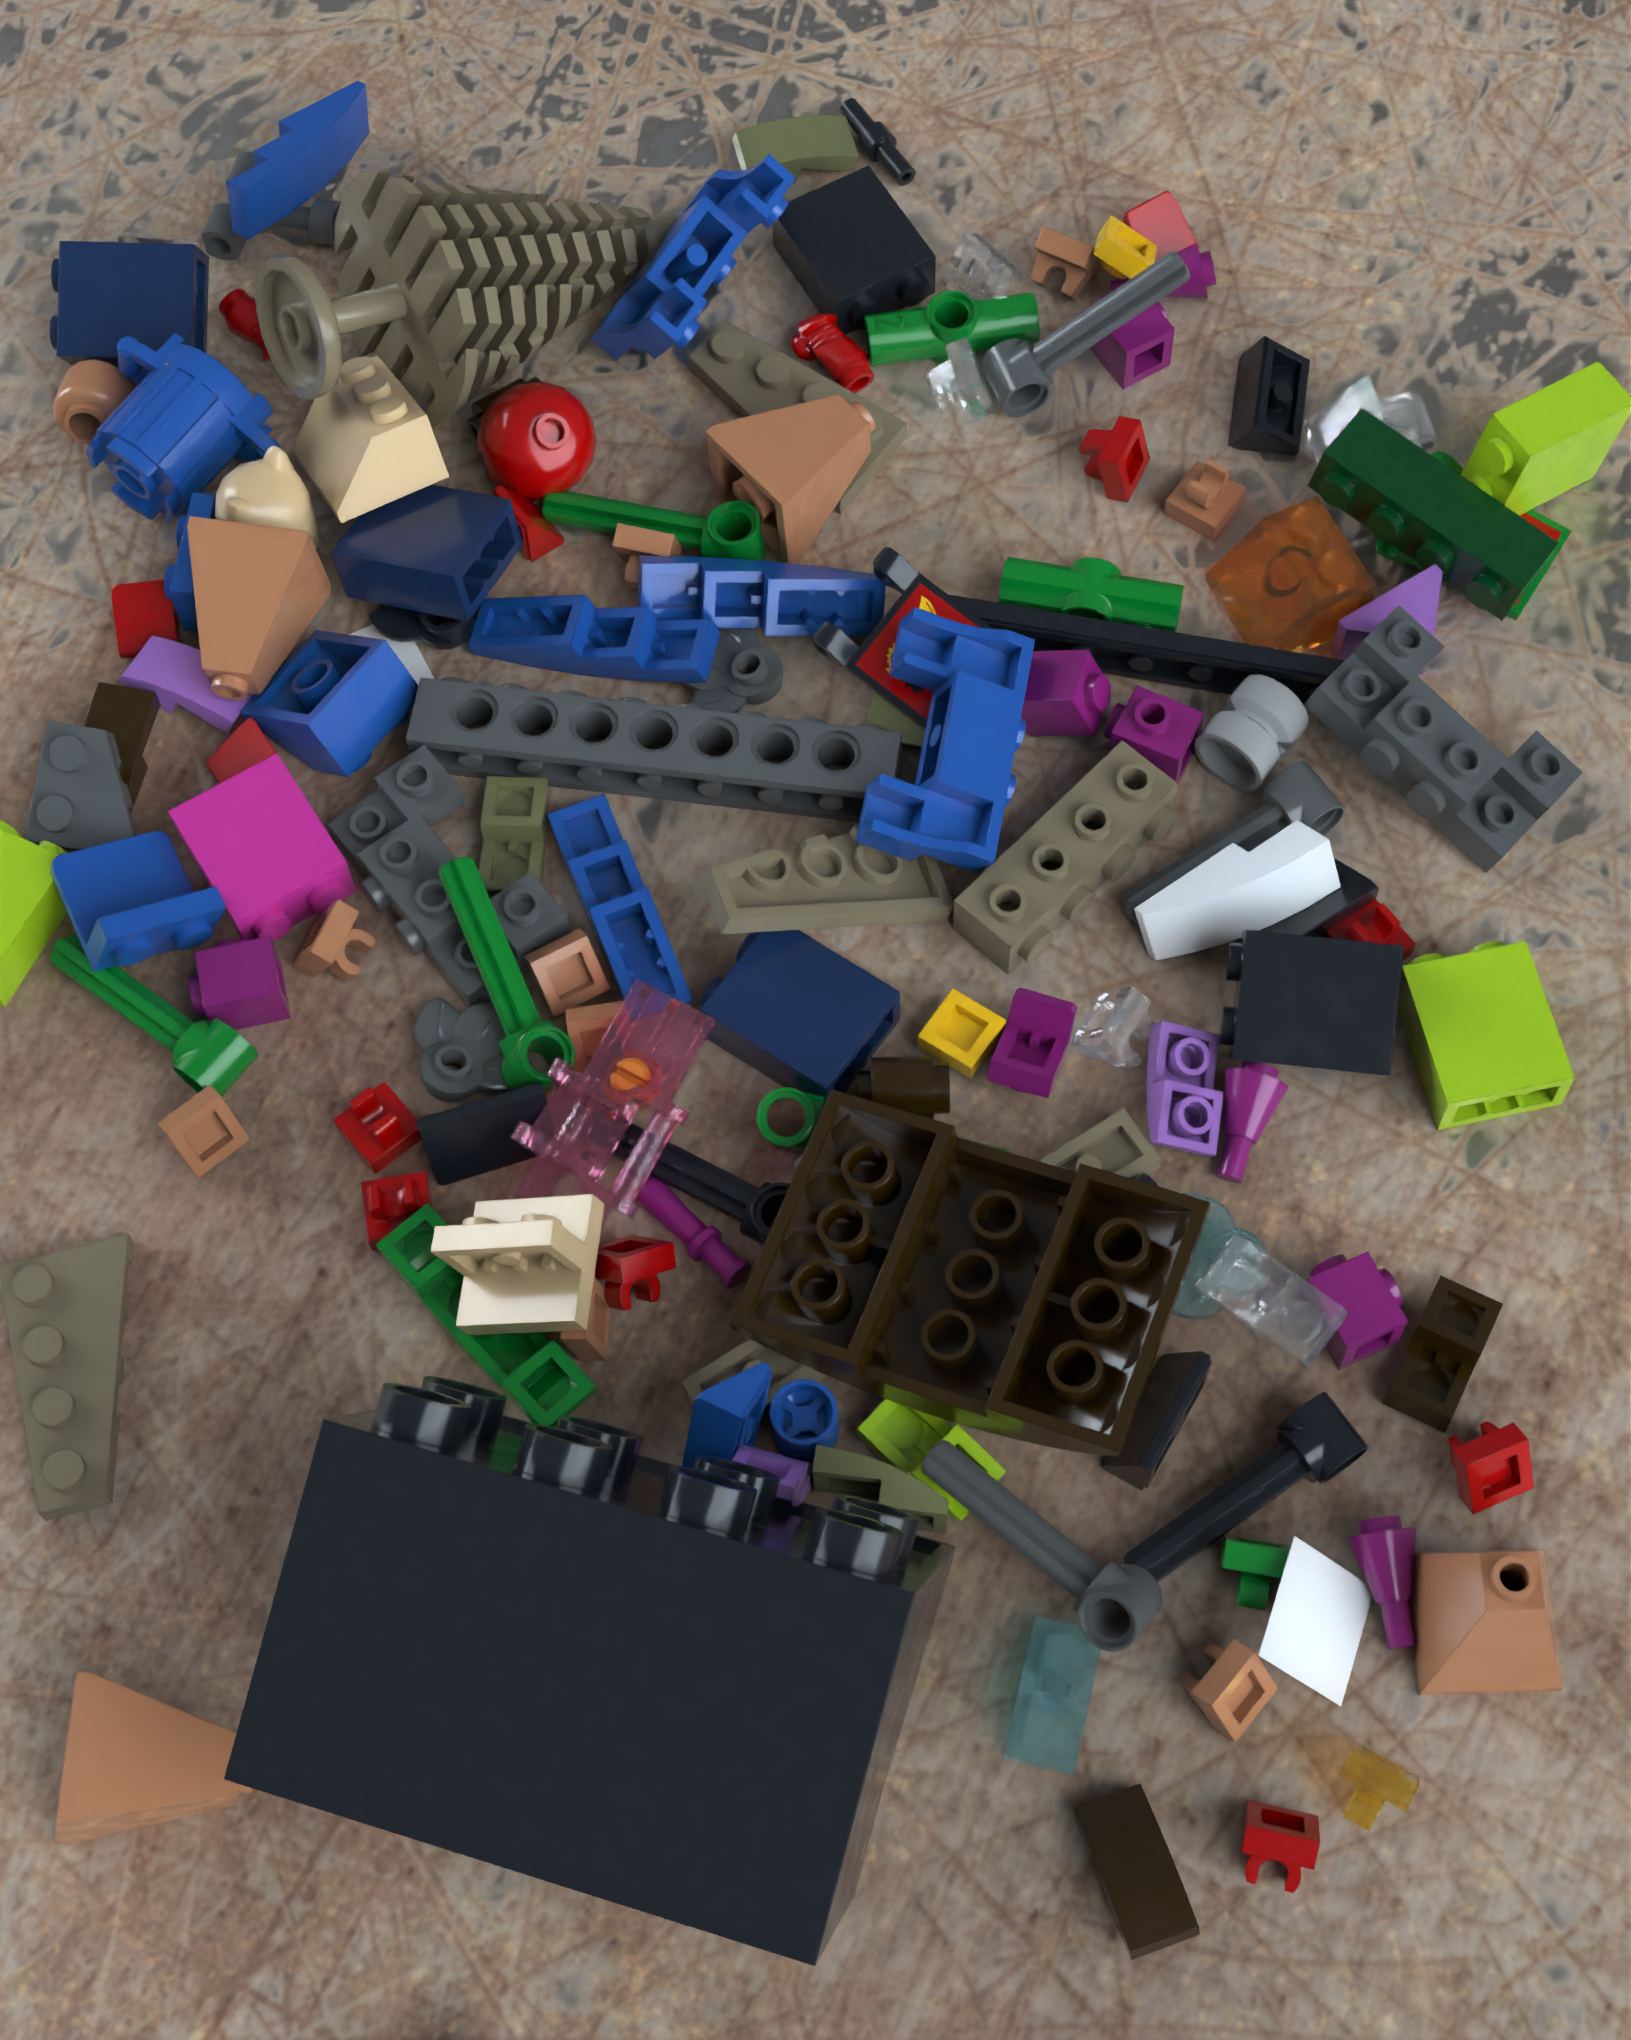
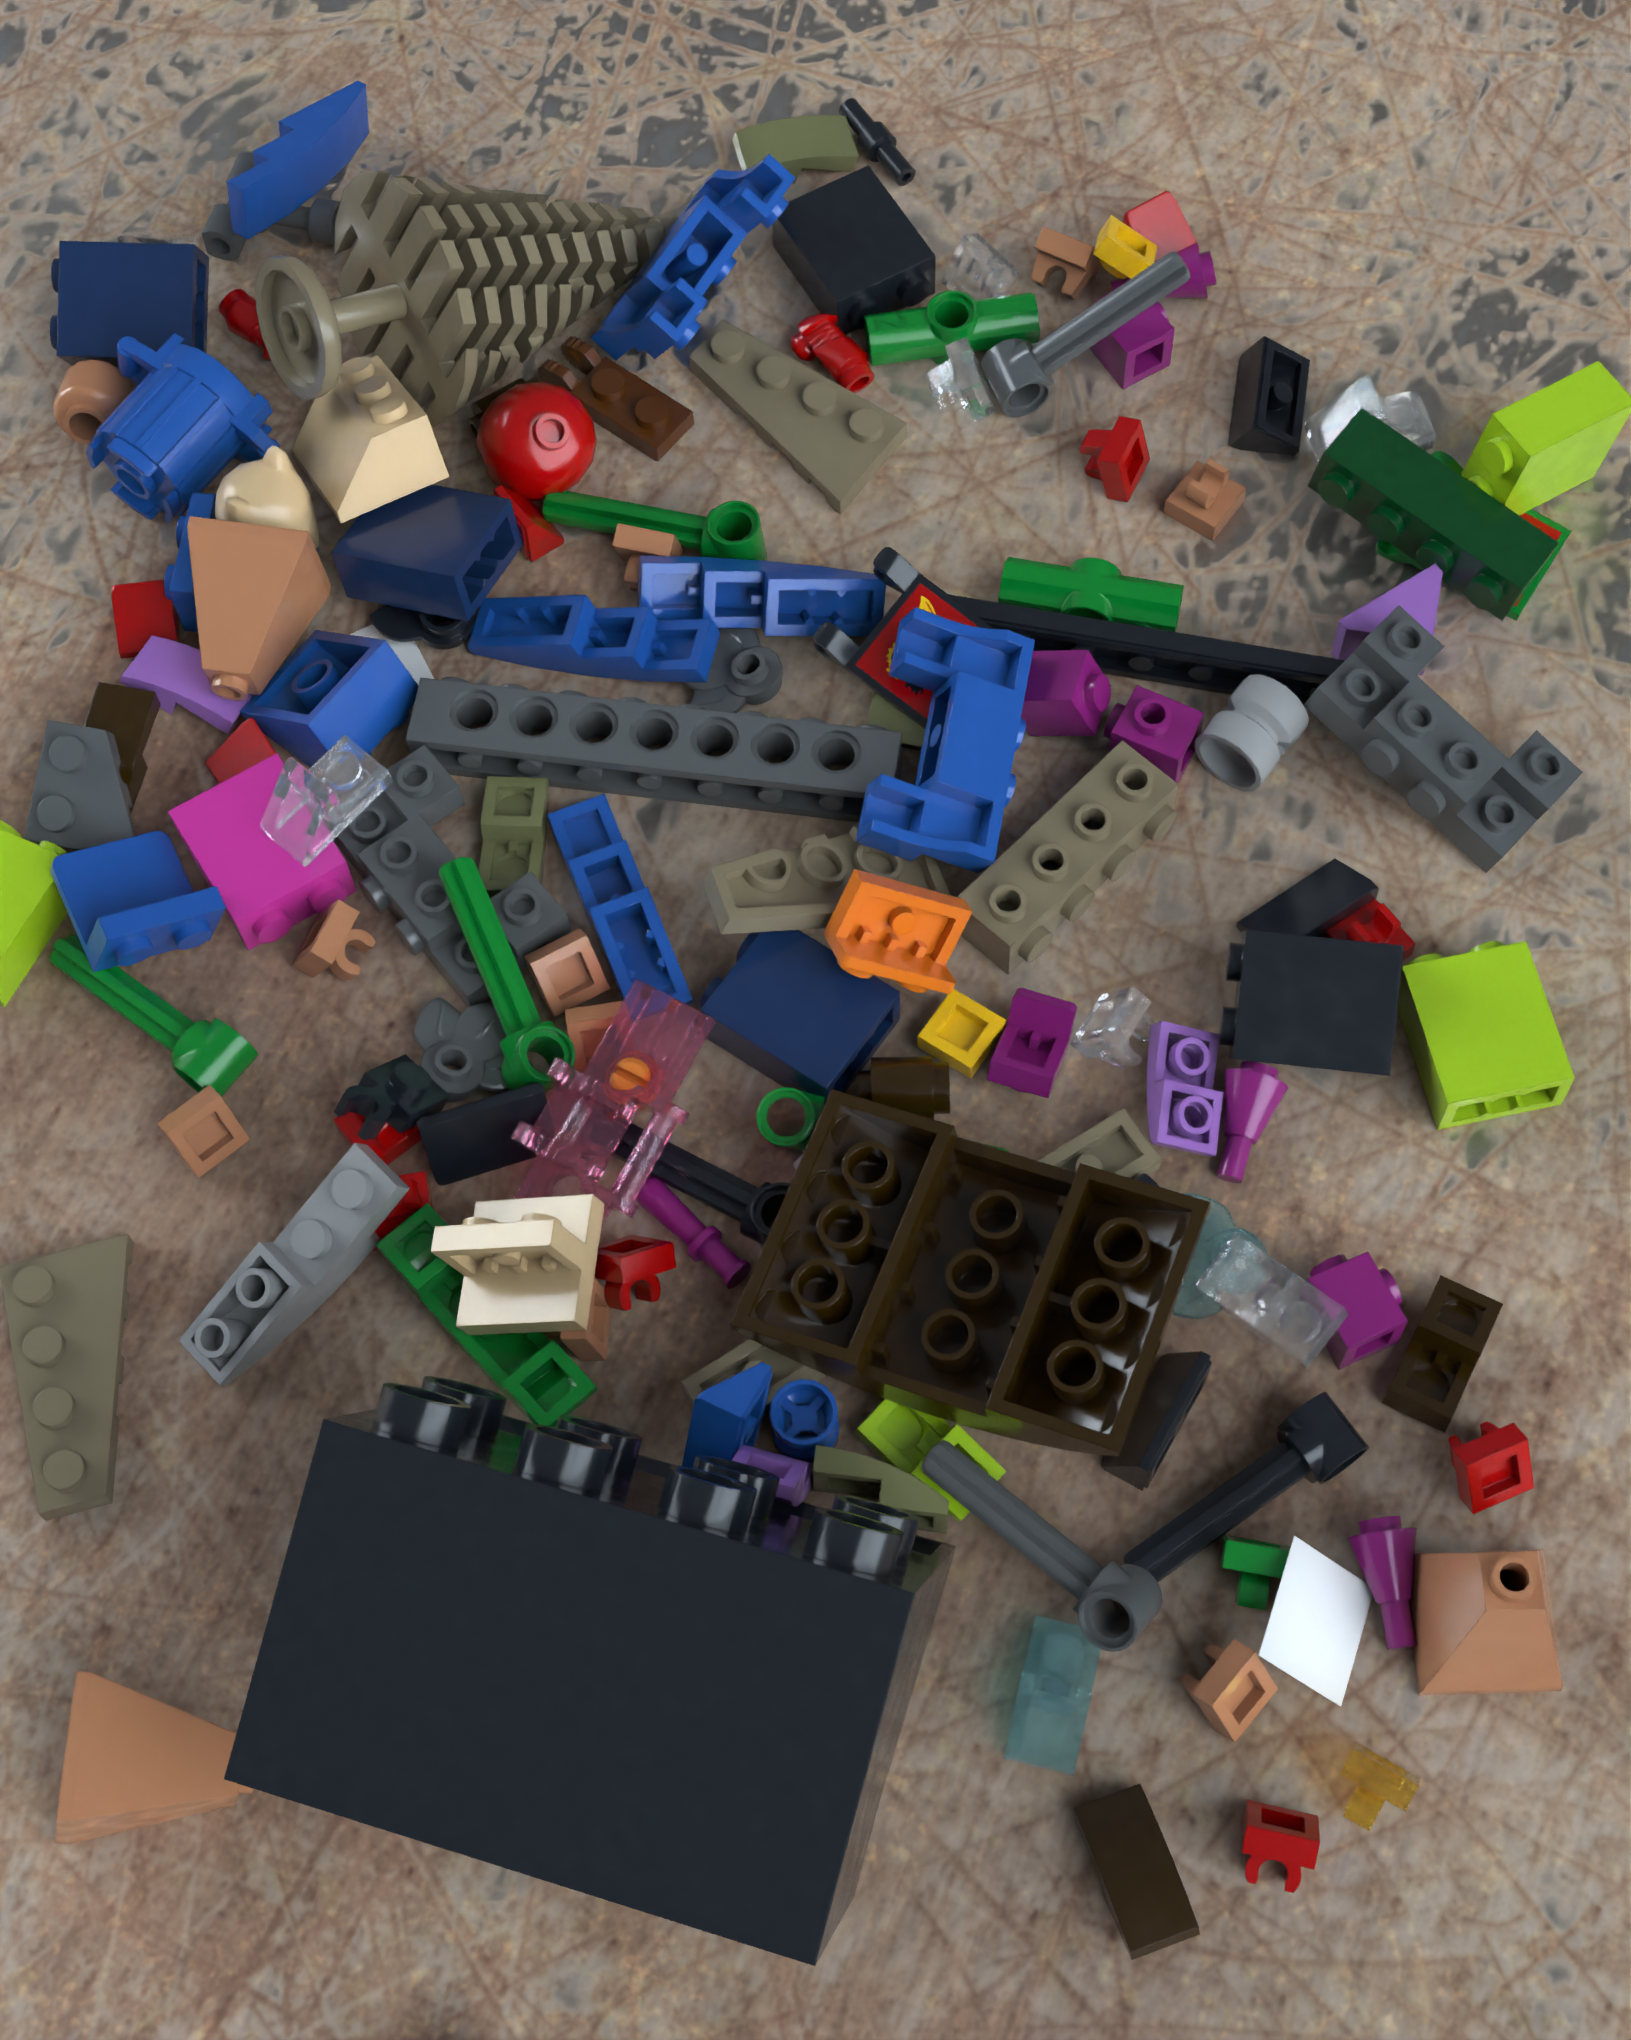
(240, 983): magenta brick -> none
(297, 1272): none -> light grey slope
(320, 802): none -> clear slope
(395, 1094): none -> black plate
(620, 399): none -> reddish brown hinge
(790, 466): nougat slope -> none
(896, 932): none -> orange bracket
(1239, 893): white slope -> none
(1289, 797): dark grey axle -> none
(1291, 579): clear orange slope -> none

